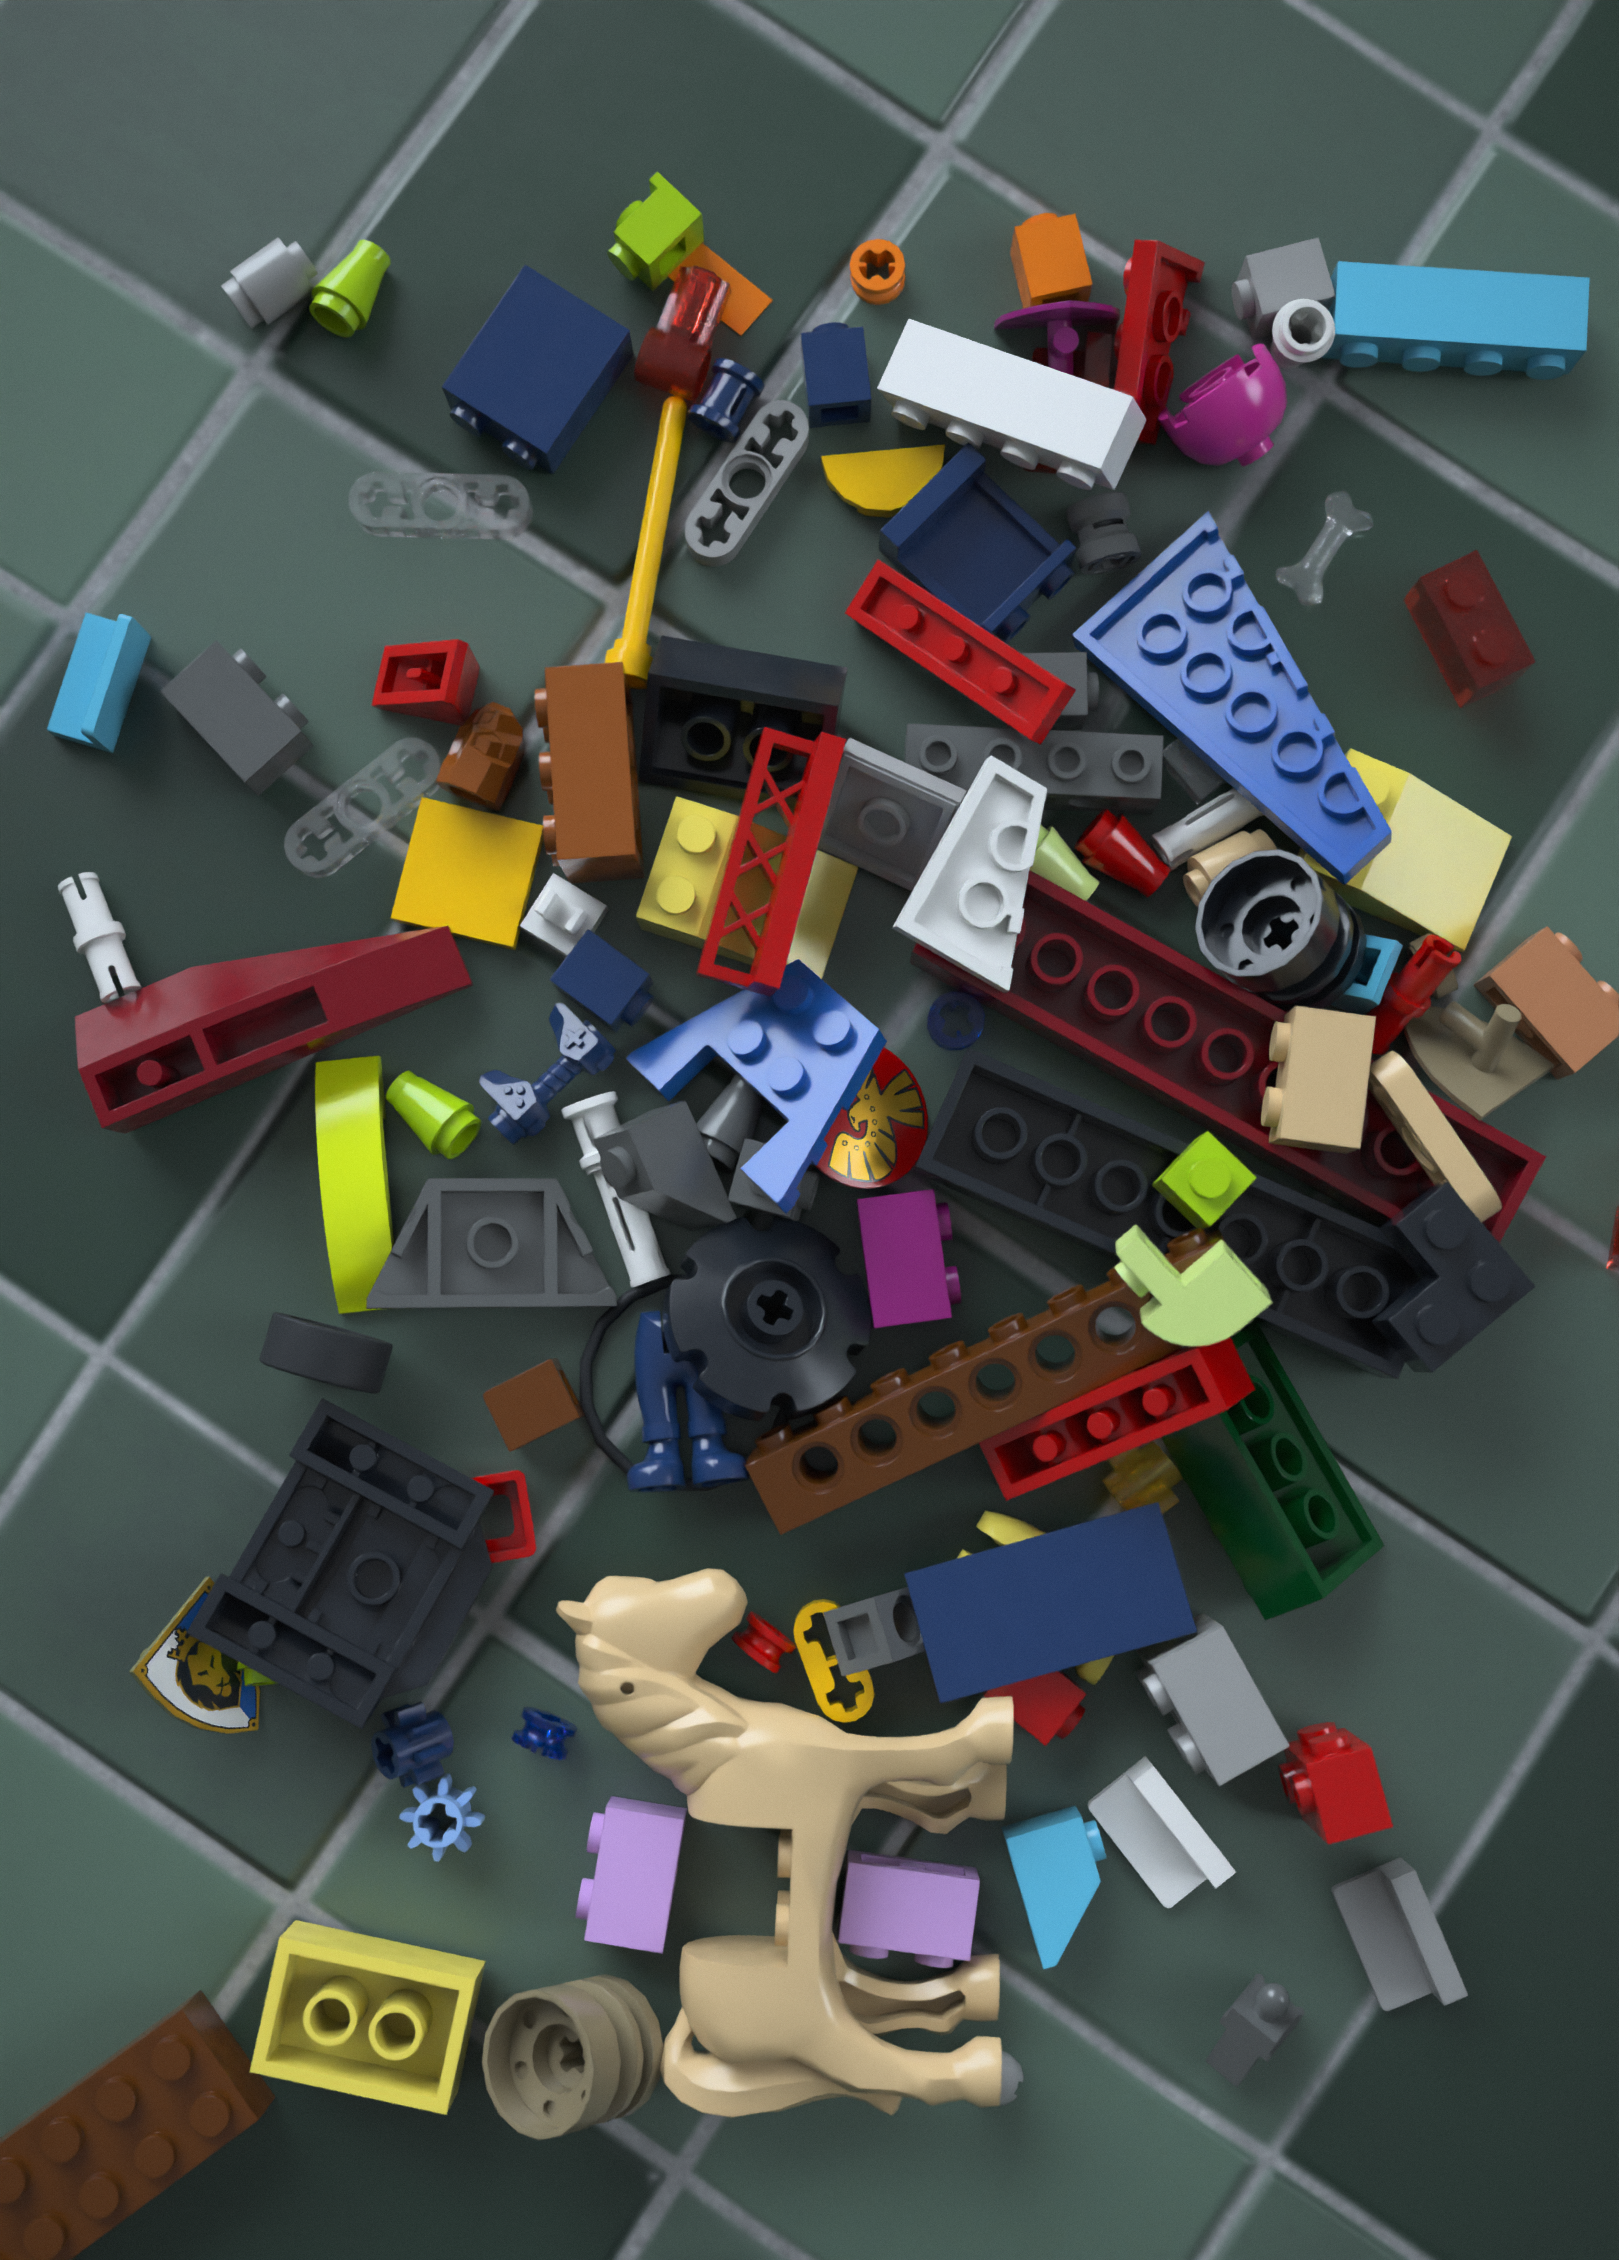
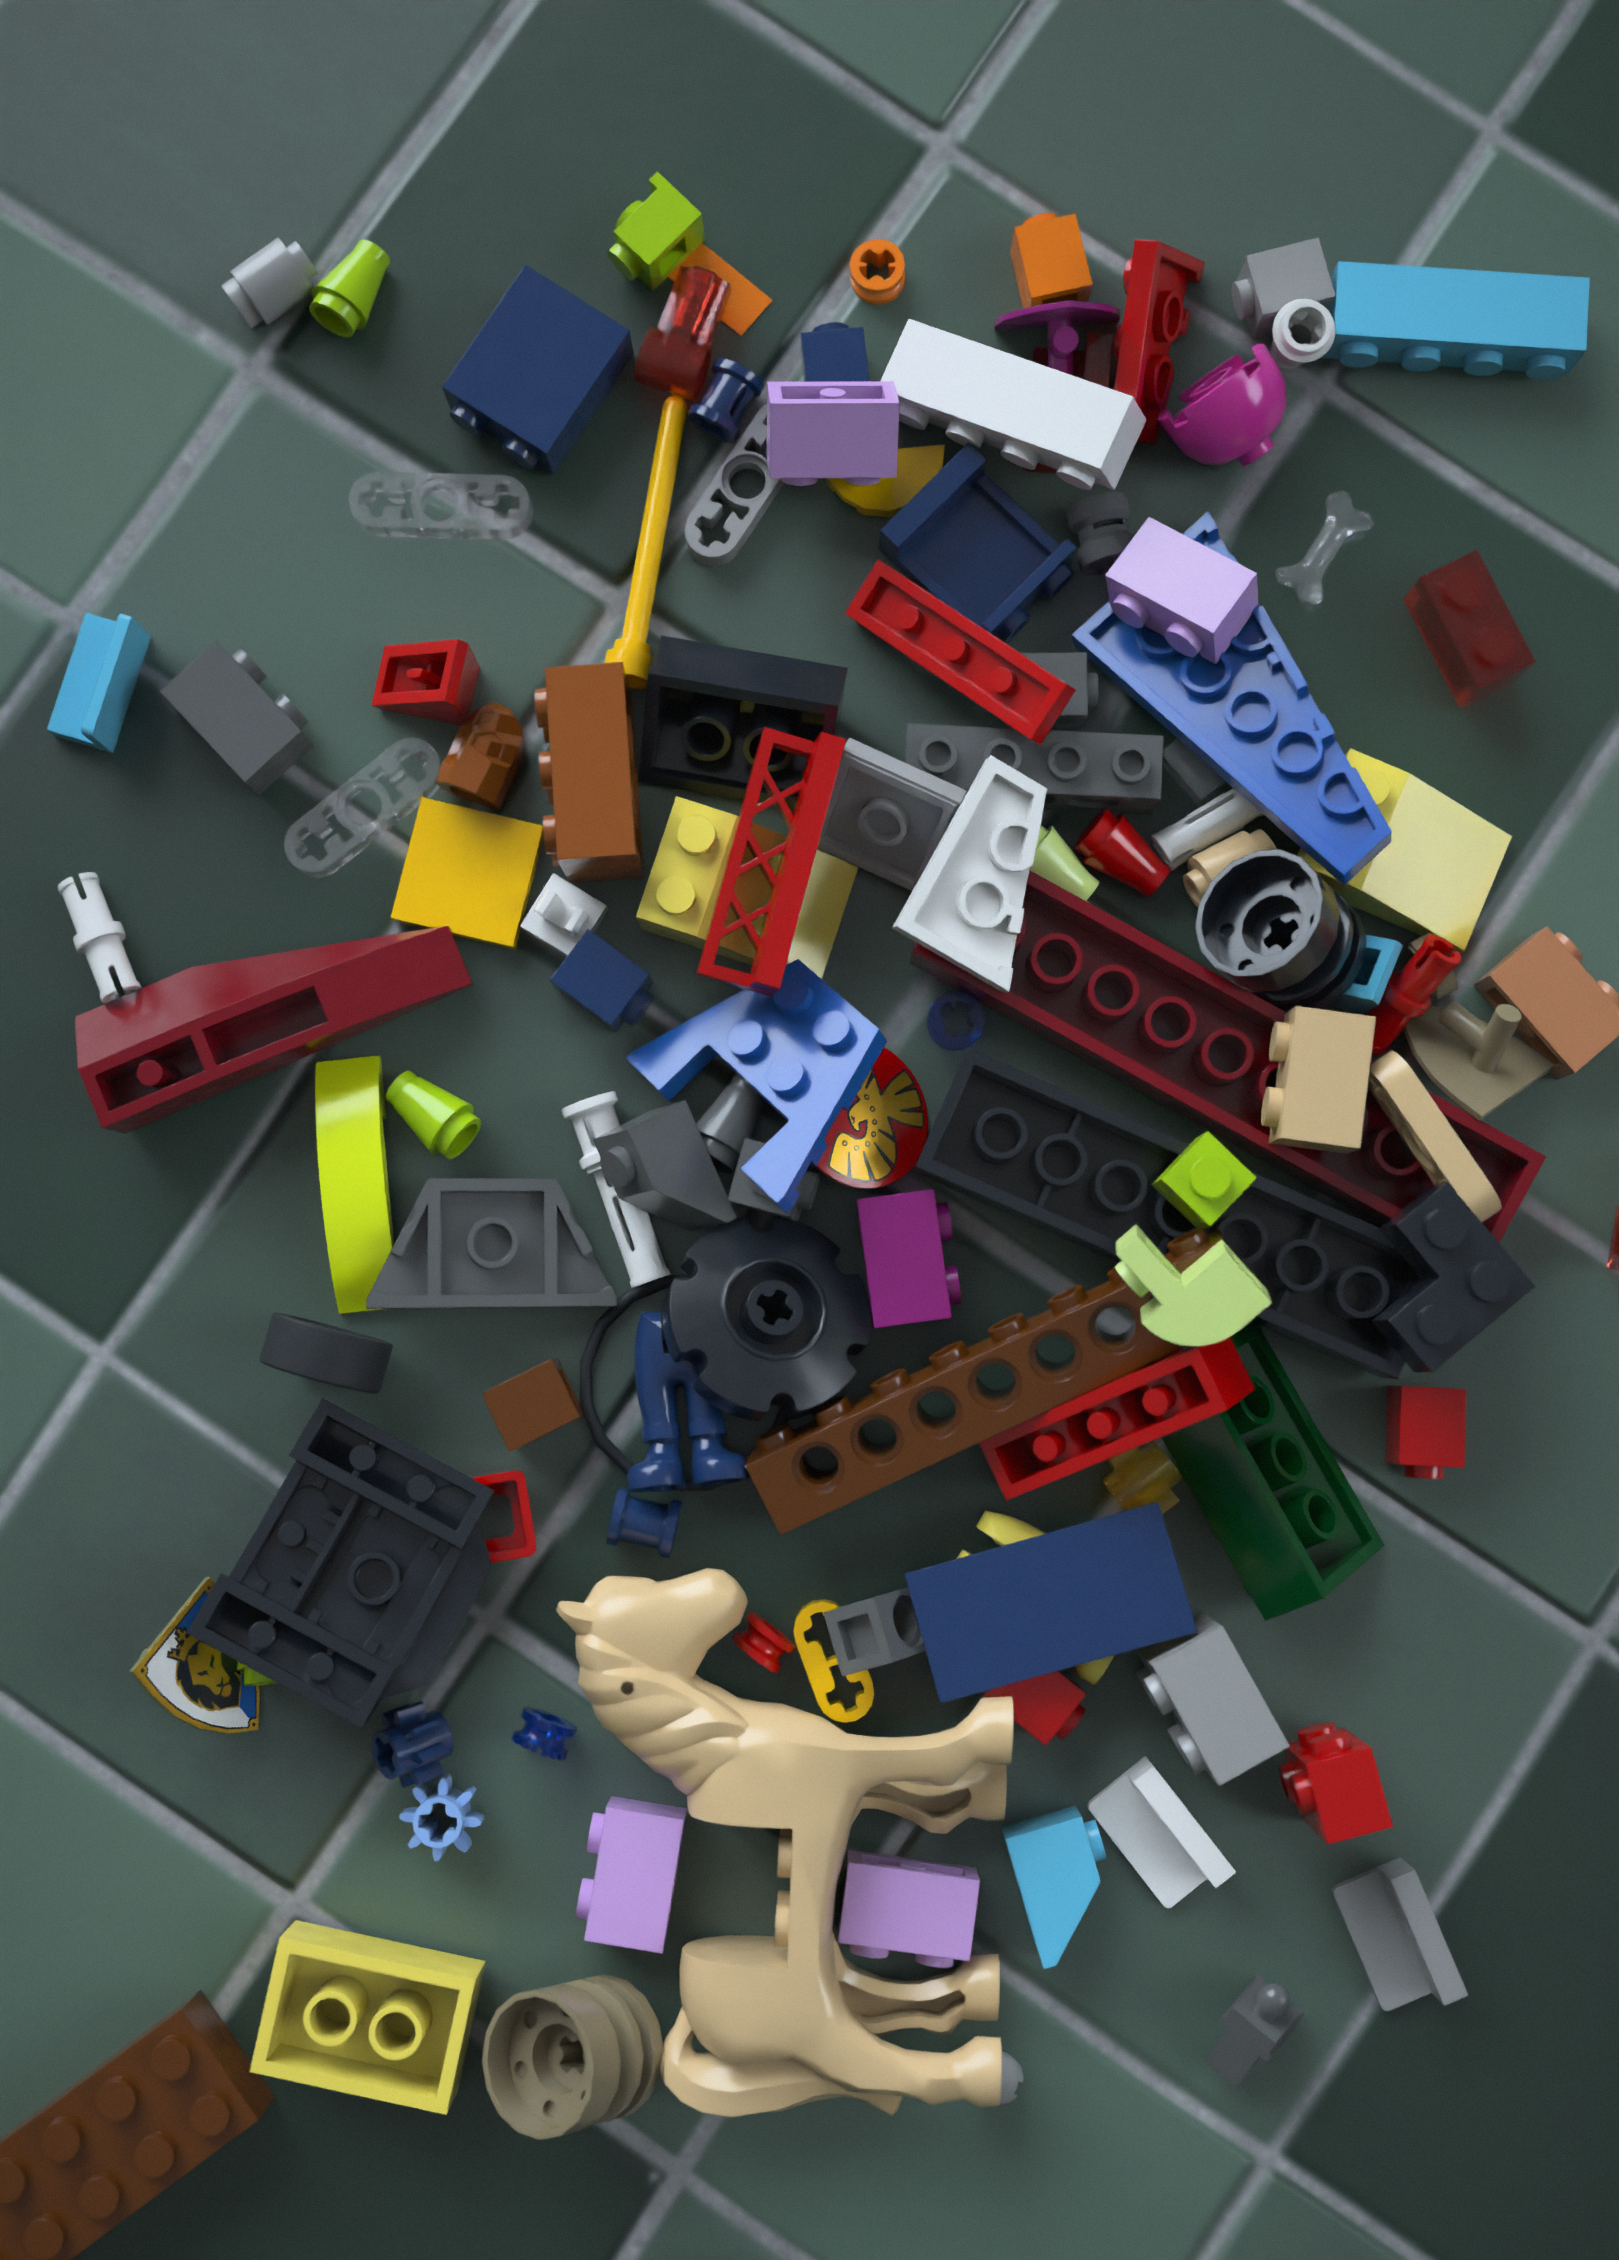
(523, 1106): dark blue piece -> none
(644, 1522): none -> dark blue bush
(832, 431): none -> lavender brick
(1181, 591): none -> lavender brick
(1425, 1429): none -> red brick

